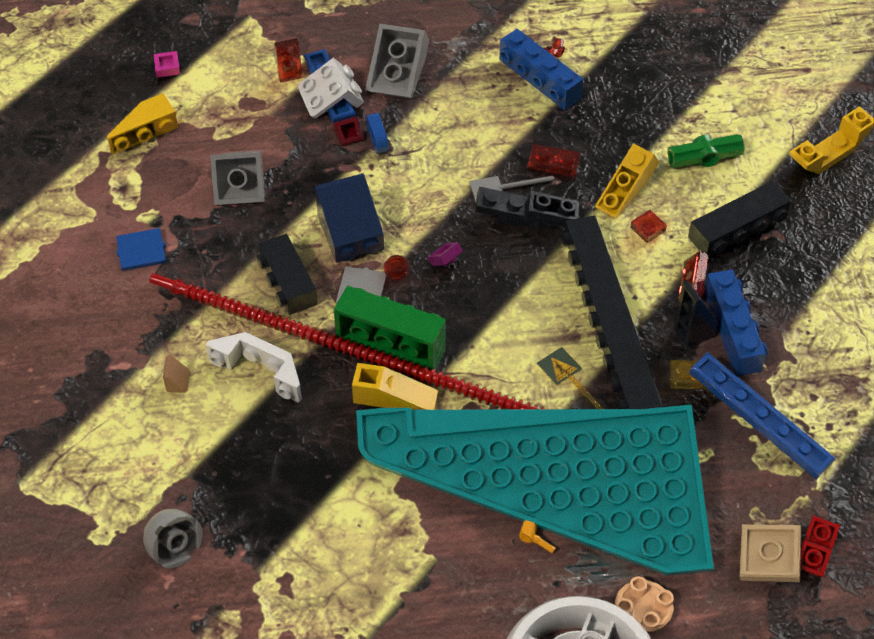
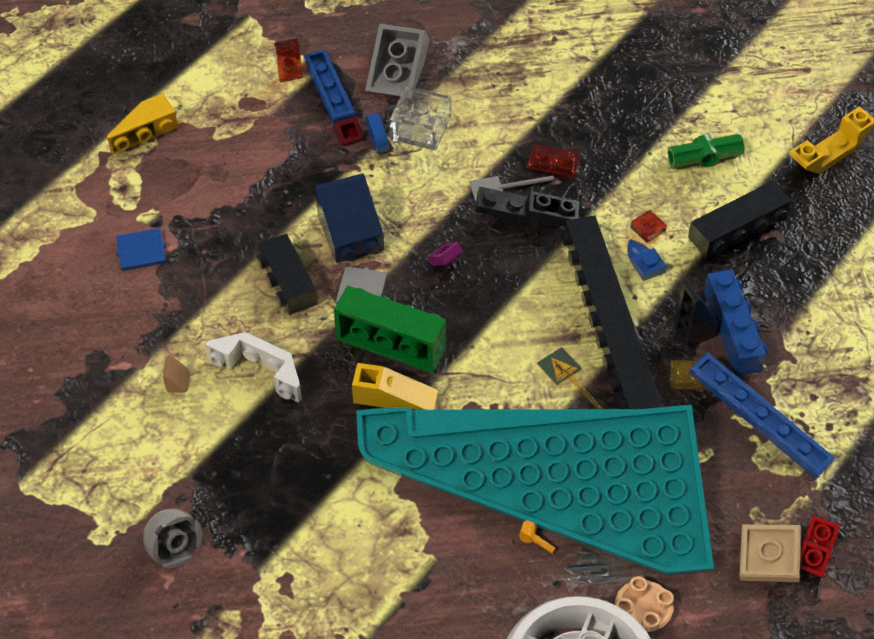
(166, 64): dark pink plate -> none
(178, 287): red hose -> none
(237, 177): light grey slope -> none
(328, 87): white bracket -> none
(398, 262): clear red plate -> none
(420, 118): none -> clear brick
(541, 69): blue brick -> none
(557, 48): clear red hand -> none
(627, 181): yellow slope -> none
(645, 261): none -> blue plate
(695, 271): clear red plate -> none

